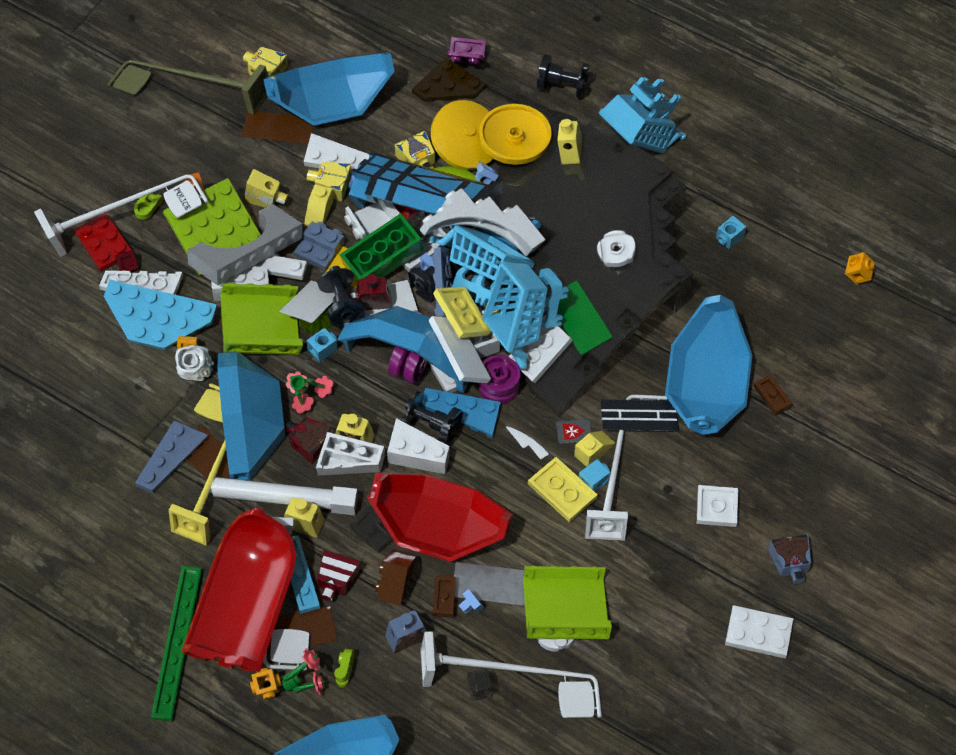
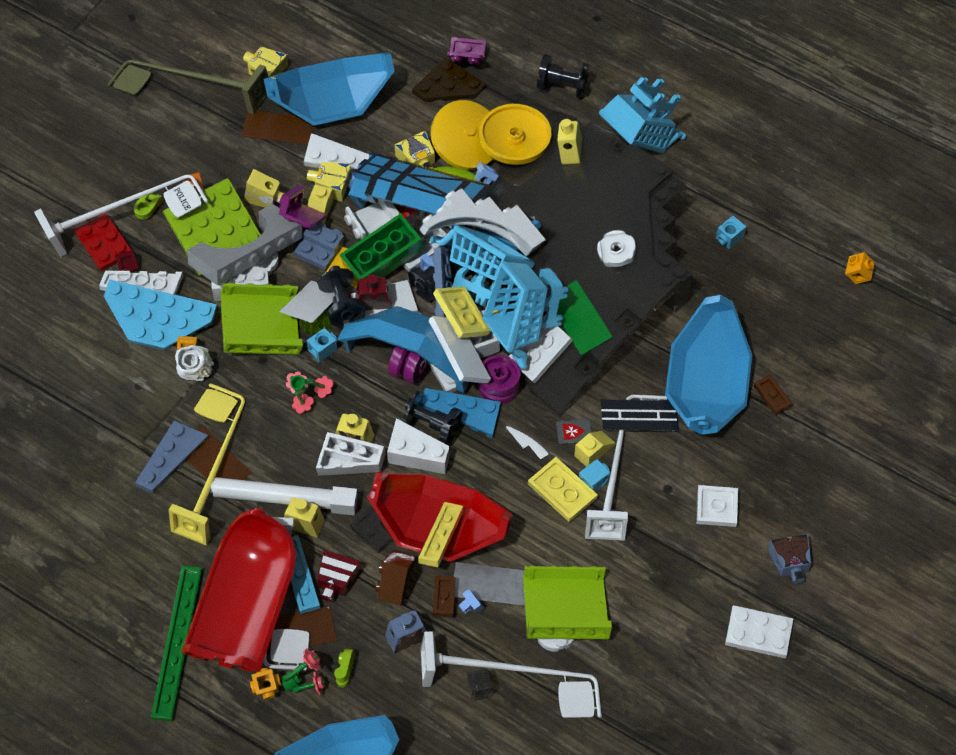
(249, 414): dark azure panel -> none
(284, 267): white plate -> none
(294, 210): none -> magenta bracket
(308, 437): torso -> none
(440, 534): none -> light yellow plate

